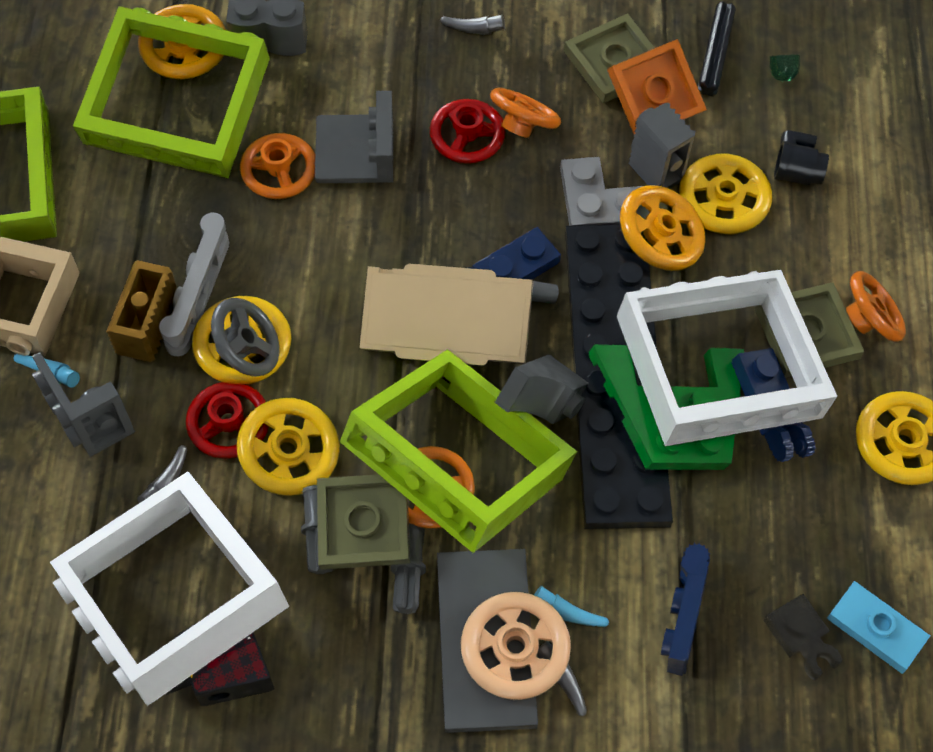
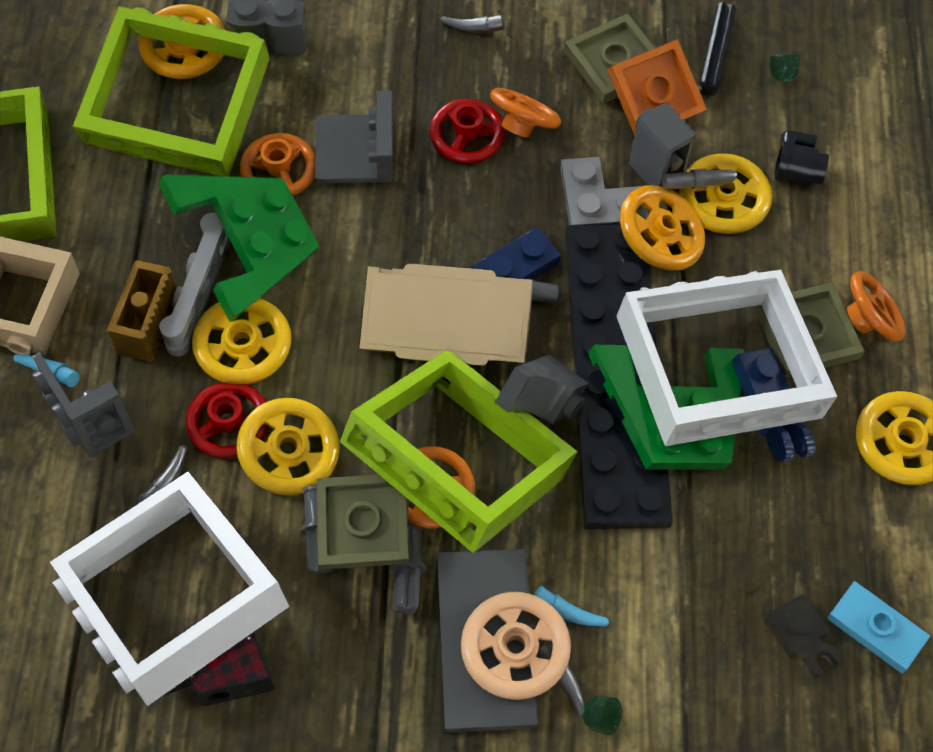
(241, 338): dark grey piece -> none
(260, 223): none -> green wing
(602, 714): none -> clear green hinge
(686, 605): dark blue hinge -> none
(698, 179): none -> flat silver piece

